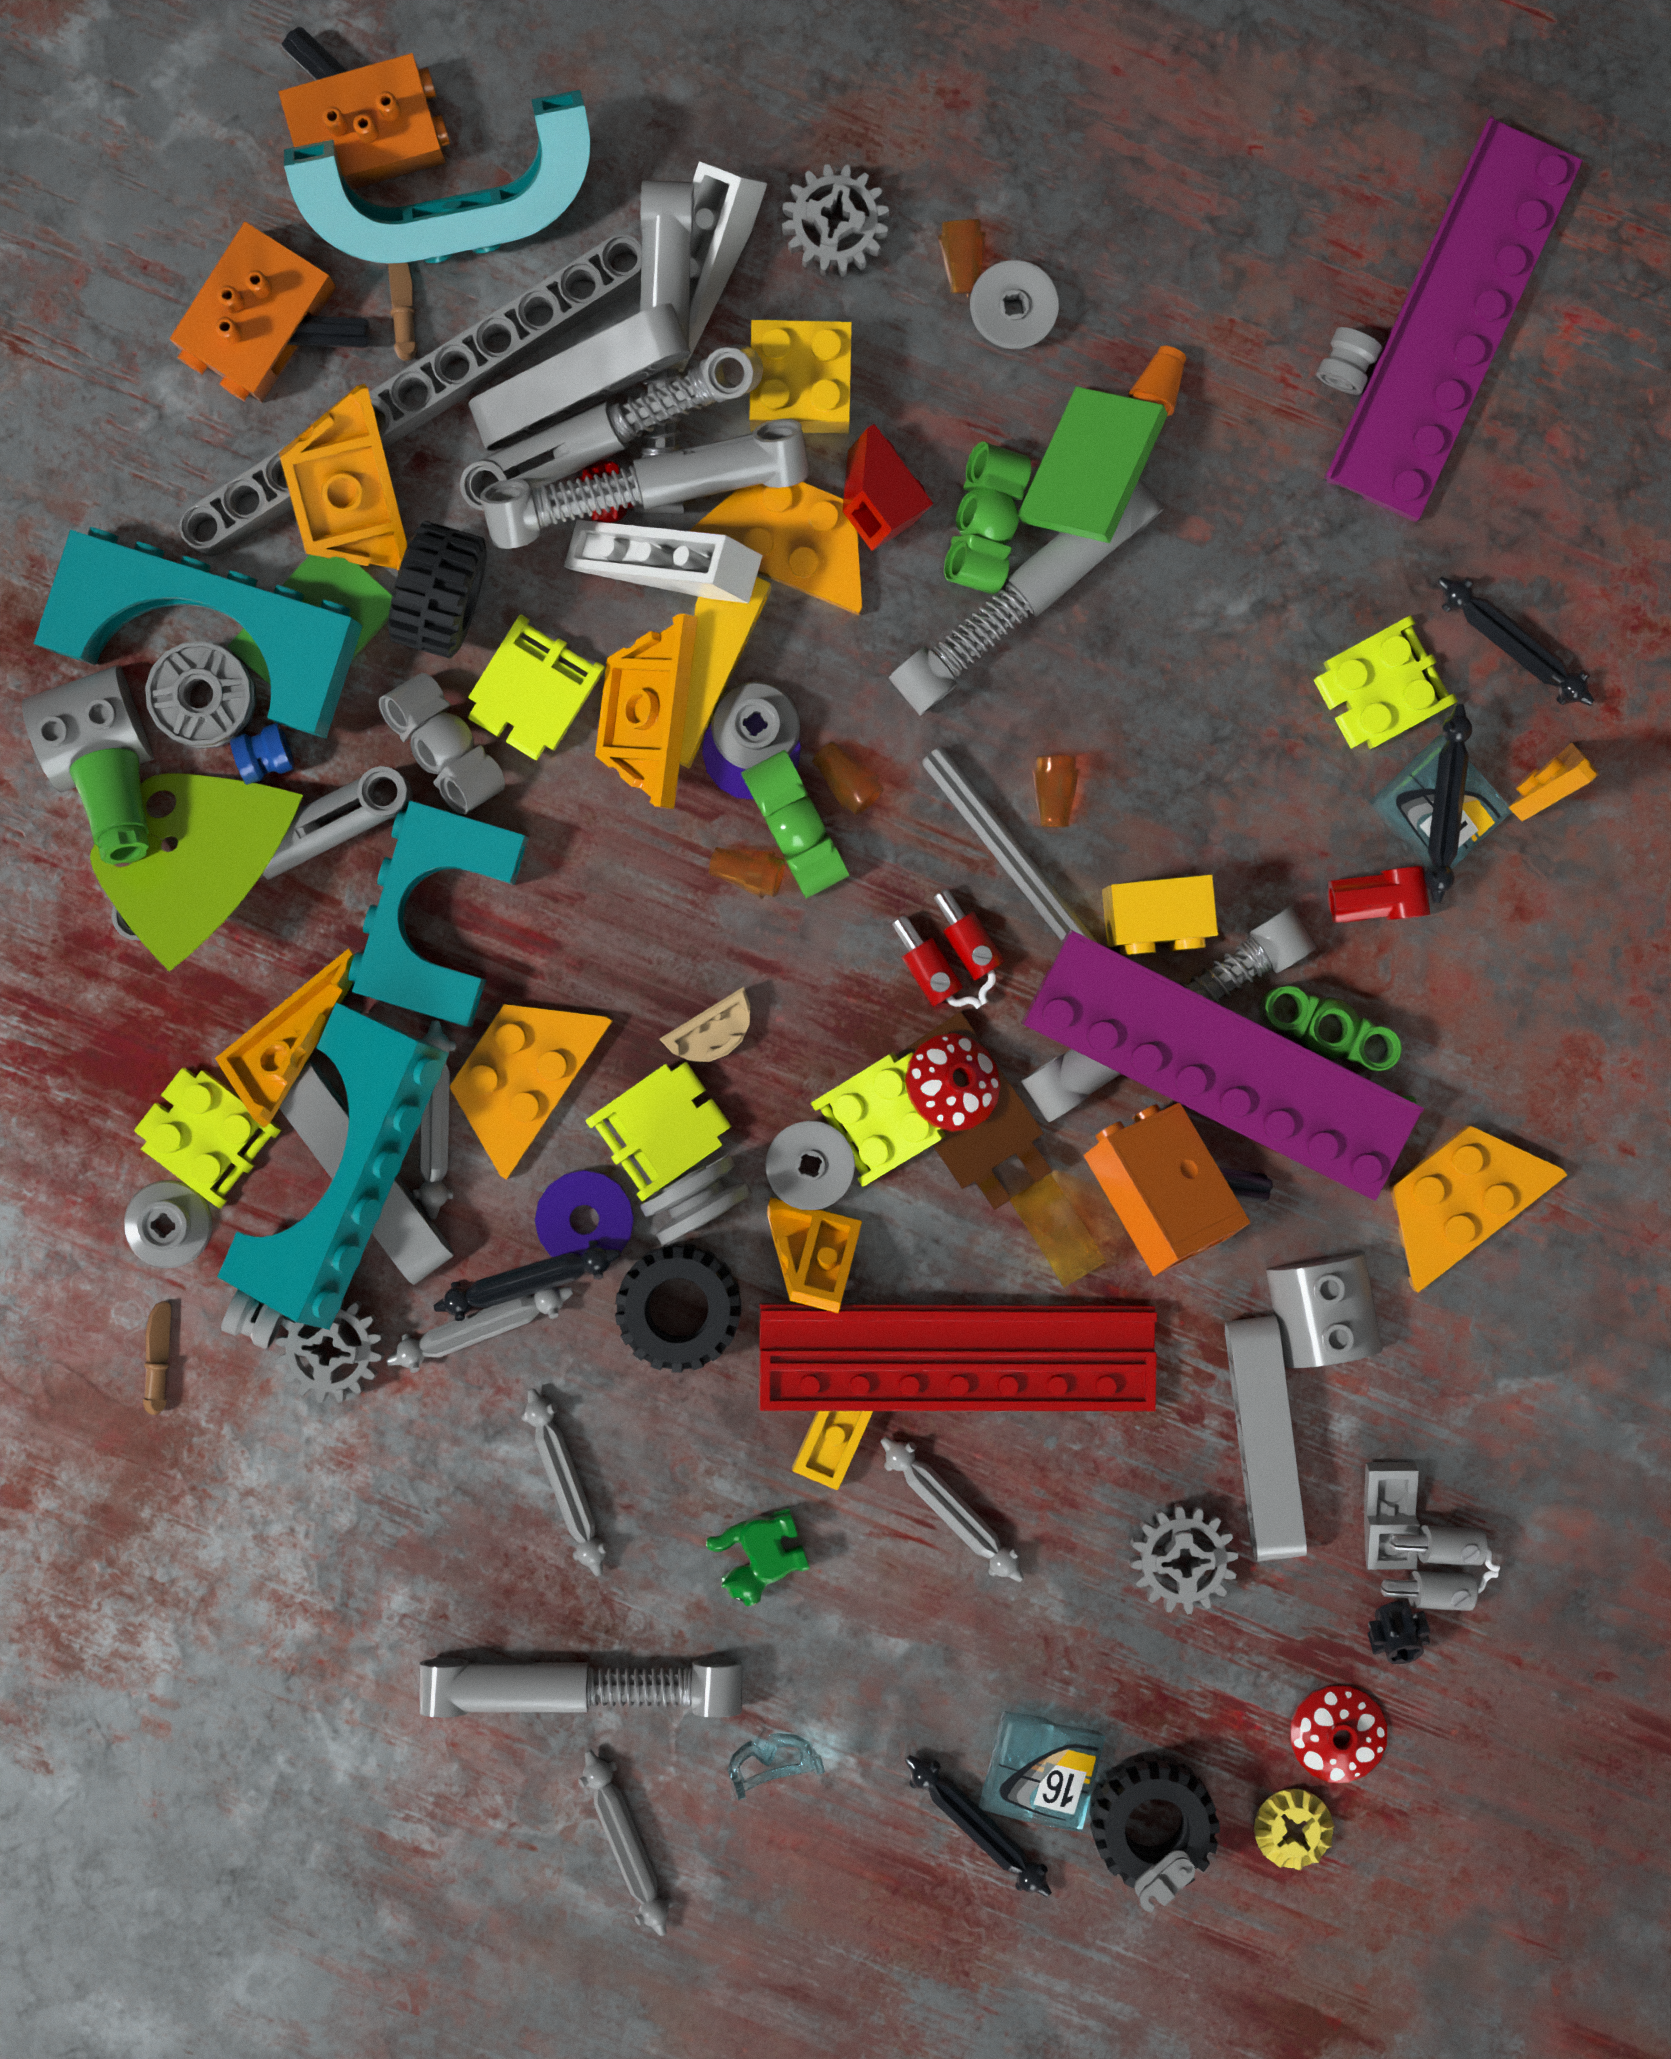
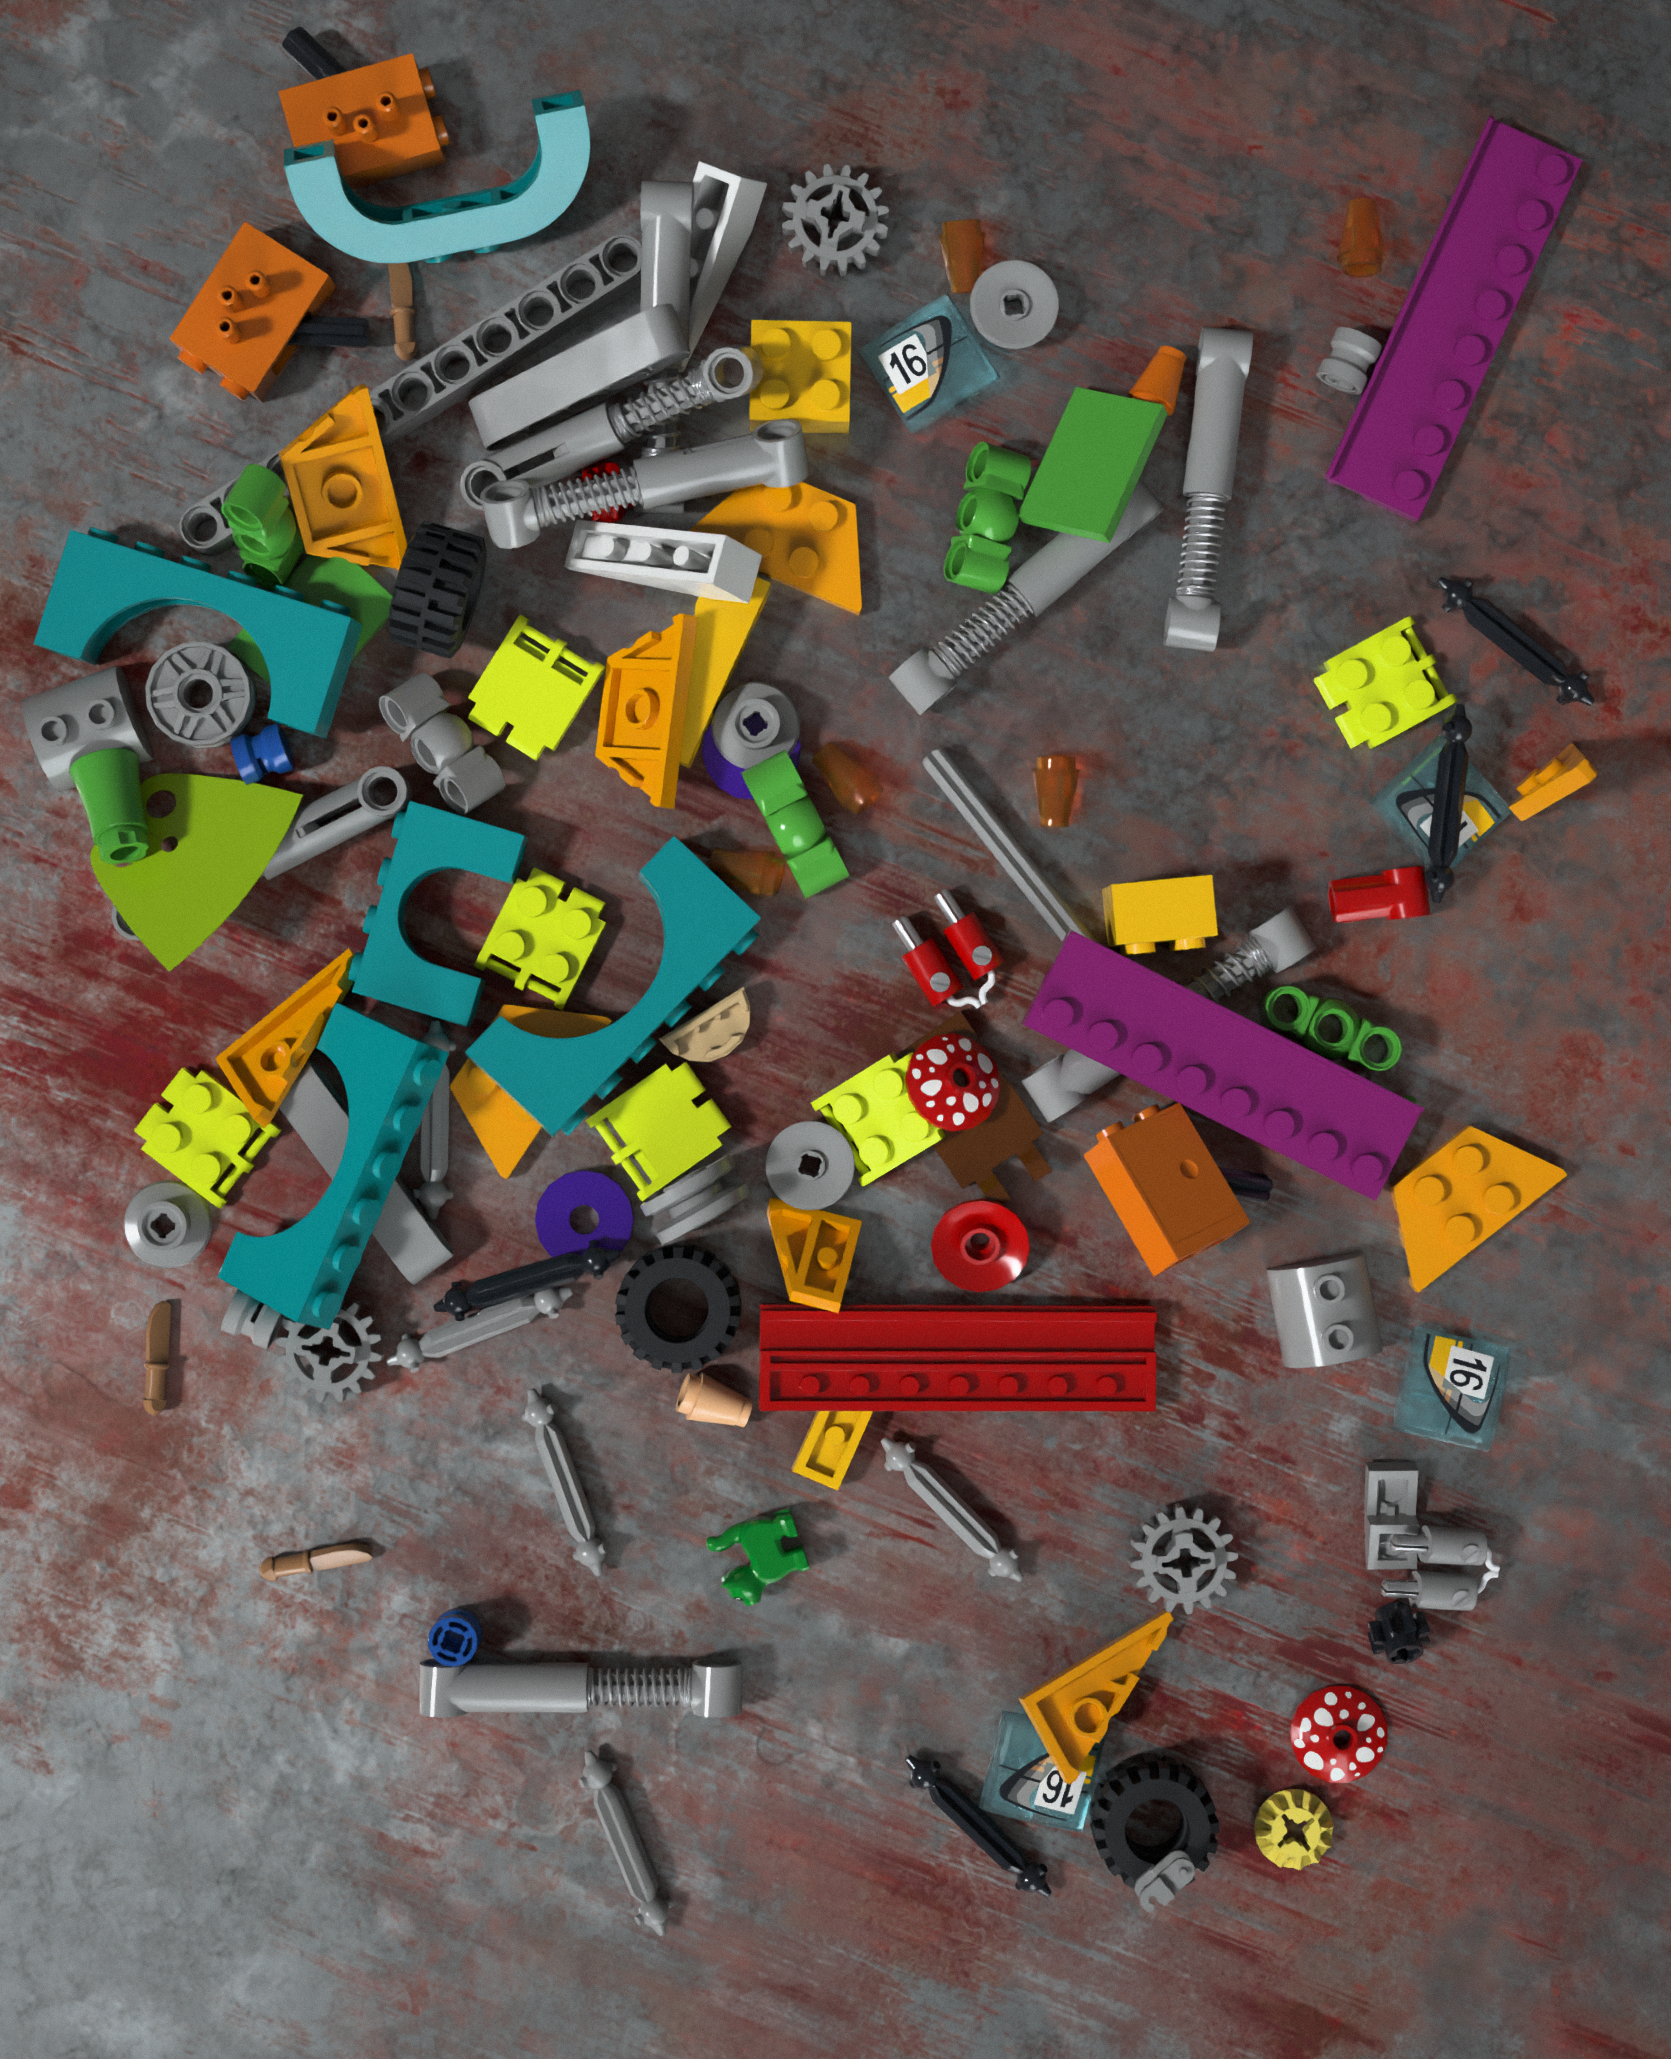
(263, 526): none -> bright green piece
(316, 1560): none -> medium nougat piece
(462, 1630): none -> blue wheel
(544, 936): none -> neon yellow plate
(560, 1075): none -> teal arch
(712, 1401): none -> light nougat cone
(809, 1762): clear light blue helmet -> none
(880, 490): red slope -> none
(929, 363): none -> slope
(980, 1265): none -> red dish
(1057, 1230): clear yellow slope -> none
(1076, 1704): none -> light orange wing
(1209, 480): none -> light grey piece
(1265, 1438): light grey beam -> none
(1361, 240): none -> clear orange cone
(1451, 1388): none -> slope

